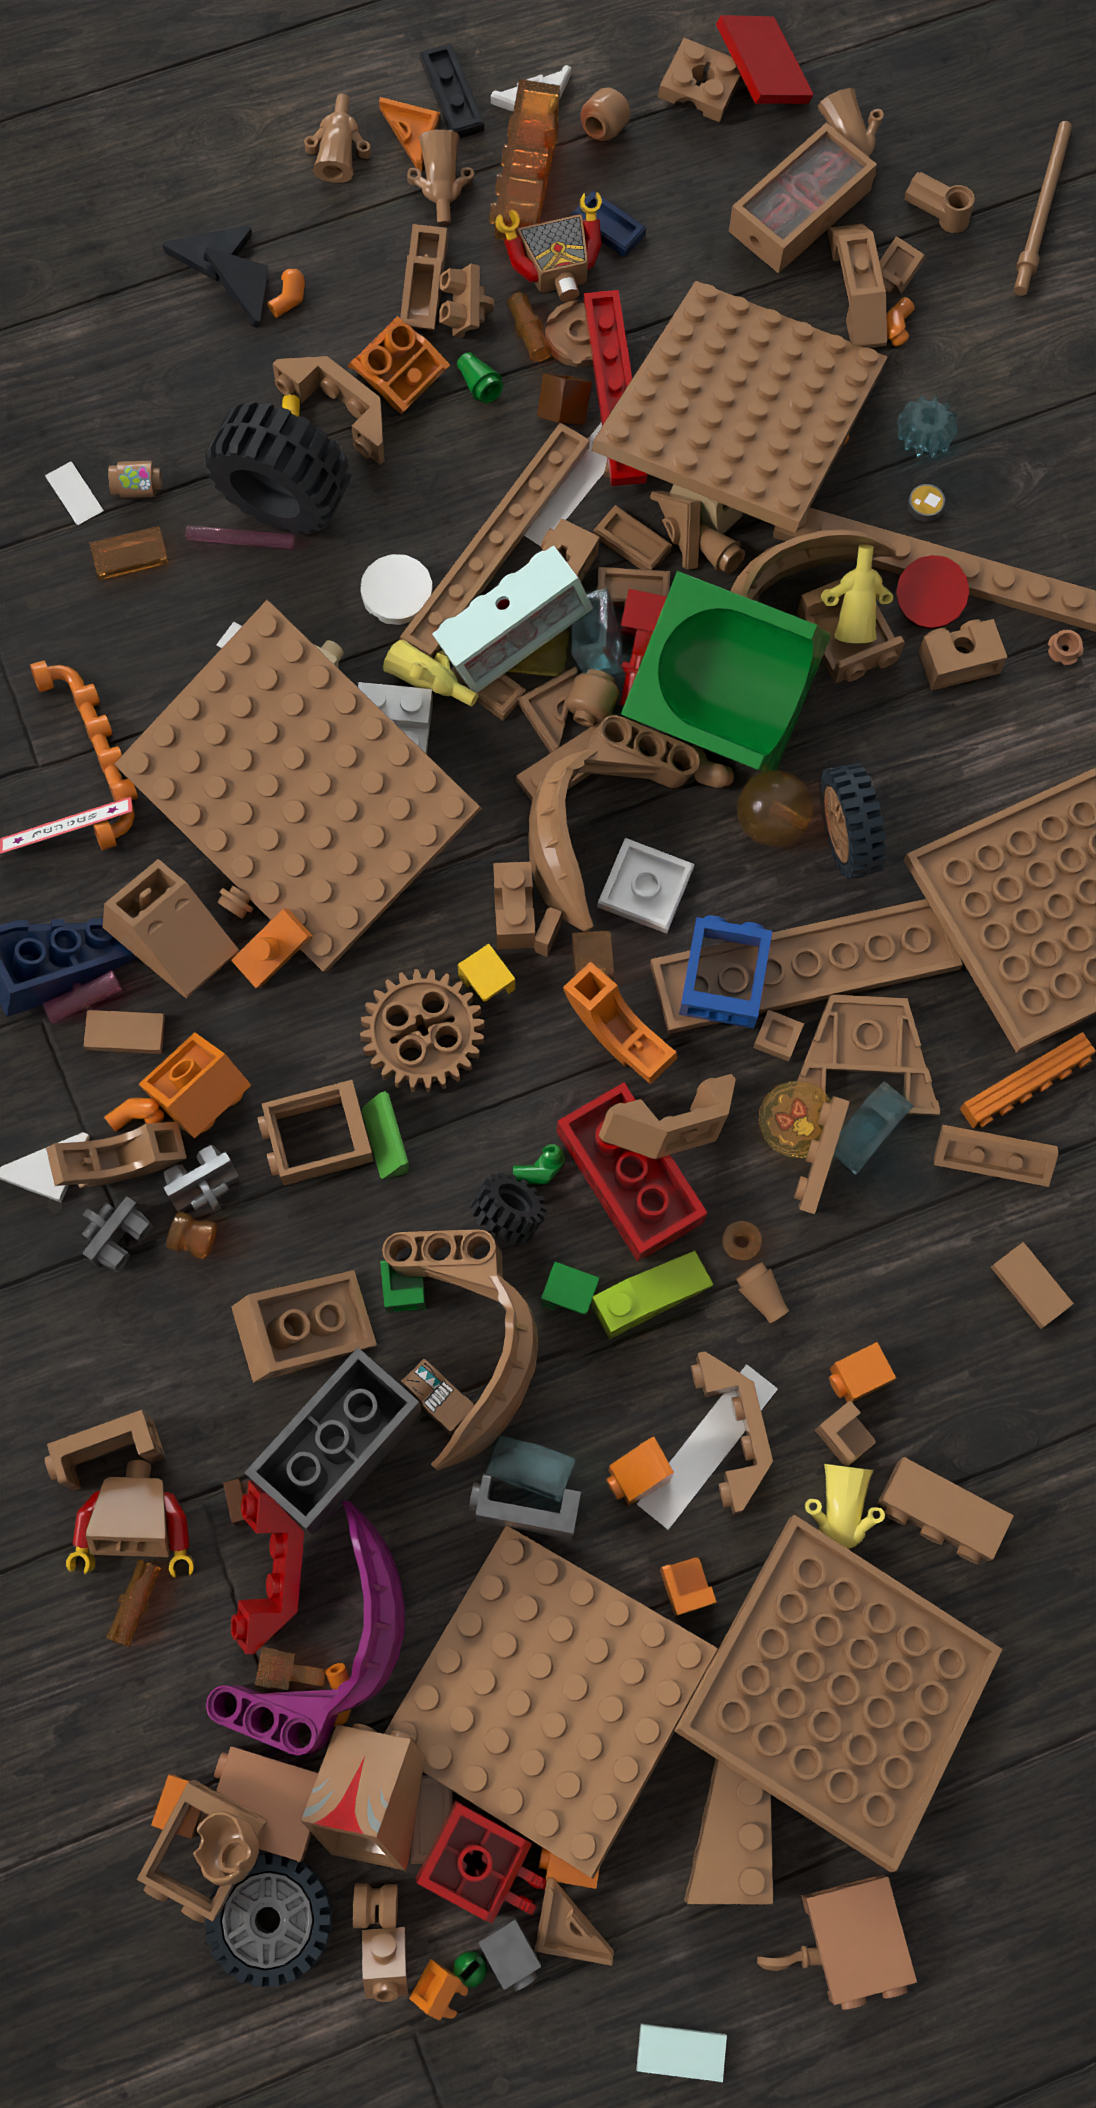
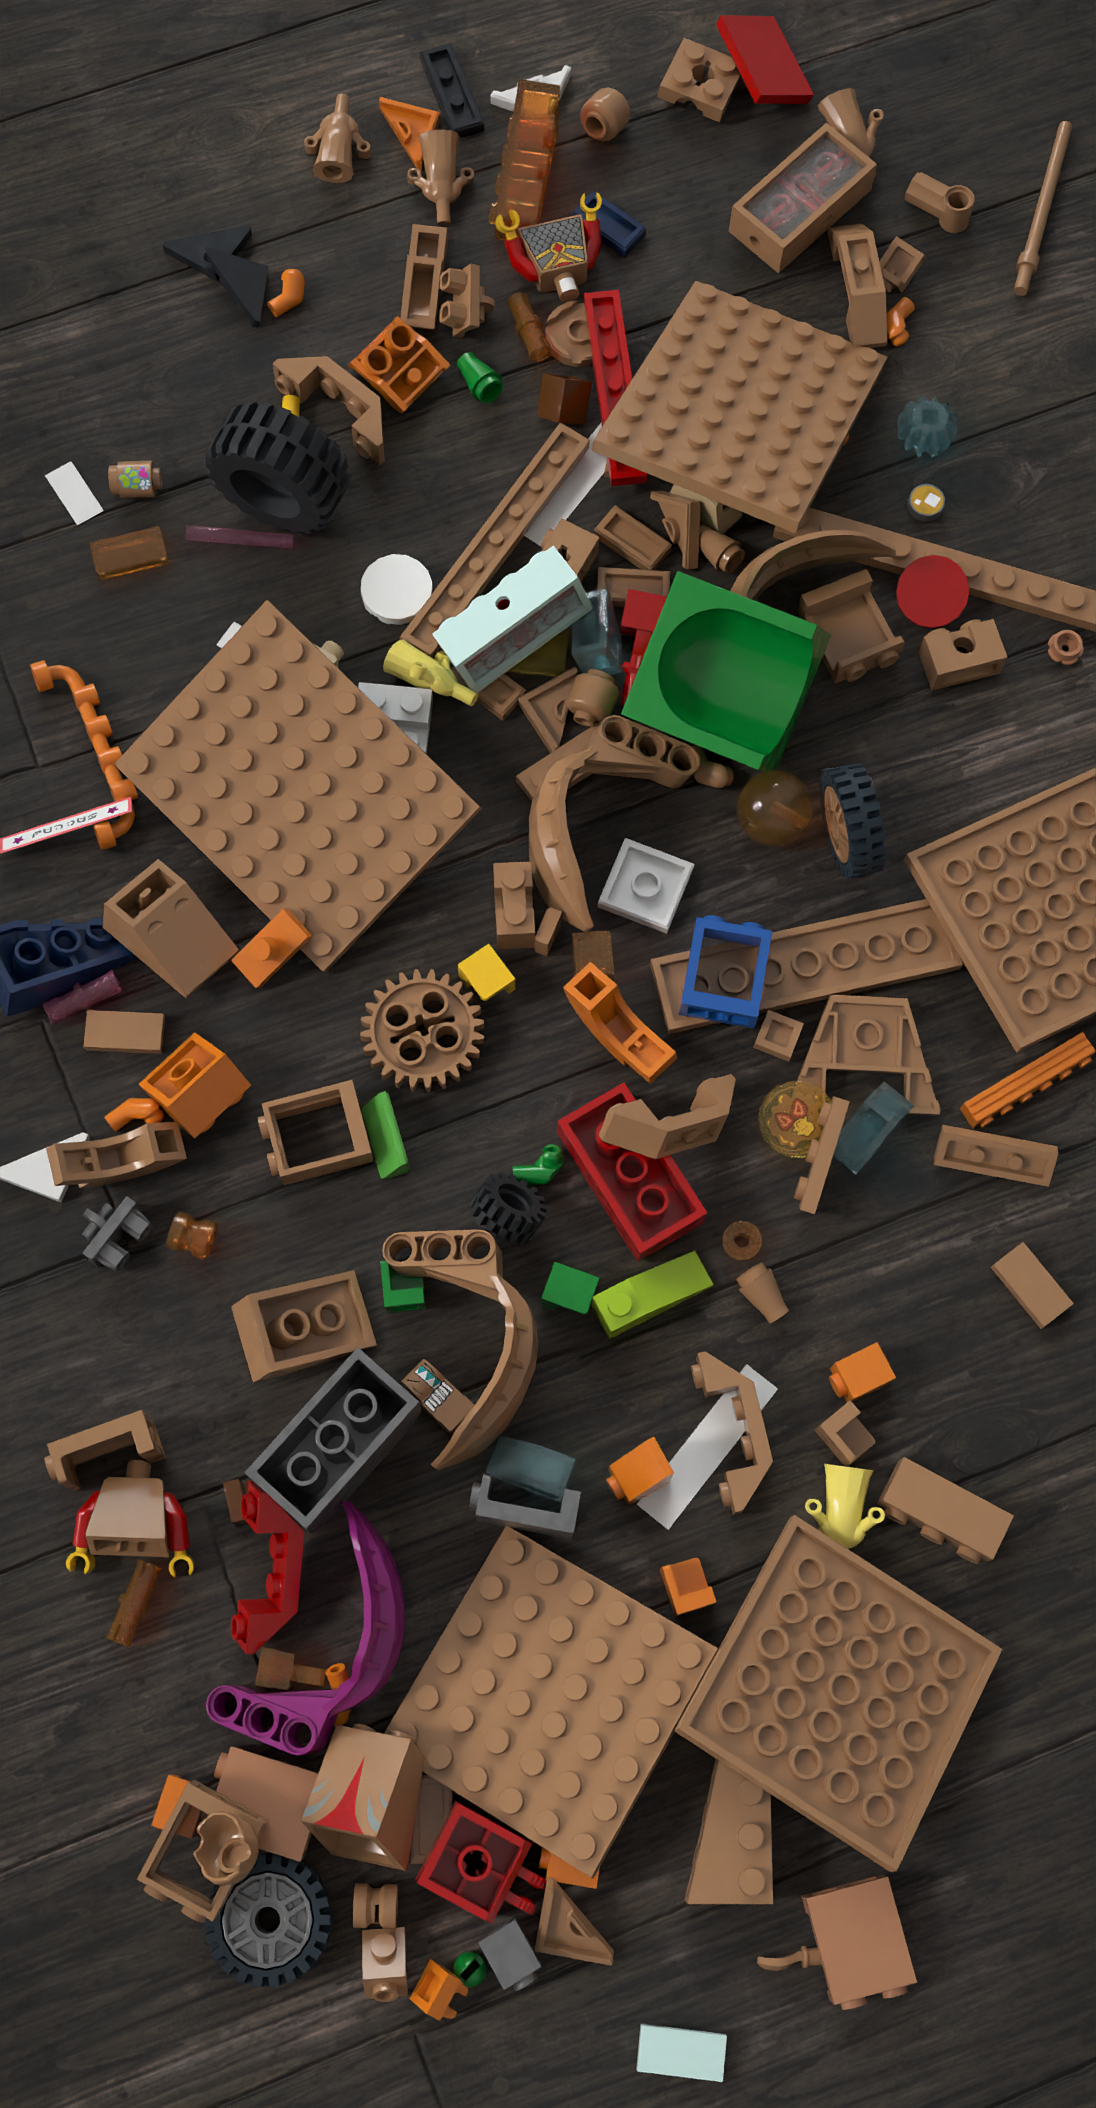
(202, 1184): flat silver hips -> none
(235, 901): medium nougat plate -> none
(860, 592): light yellow piece -> none

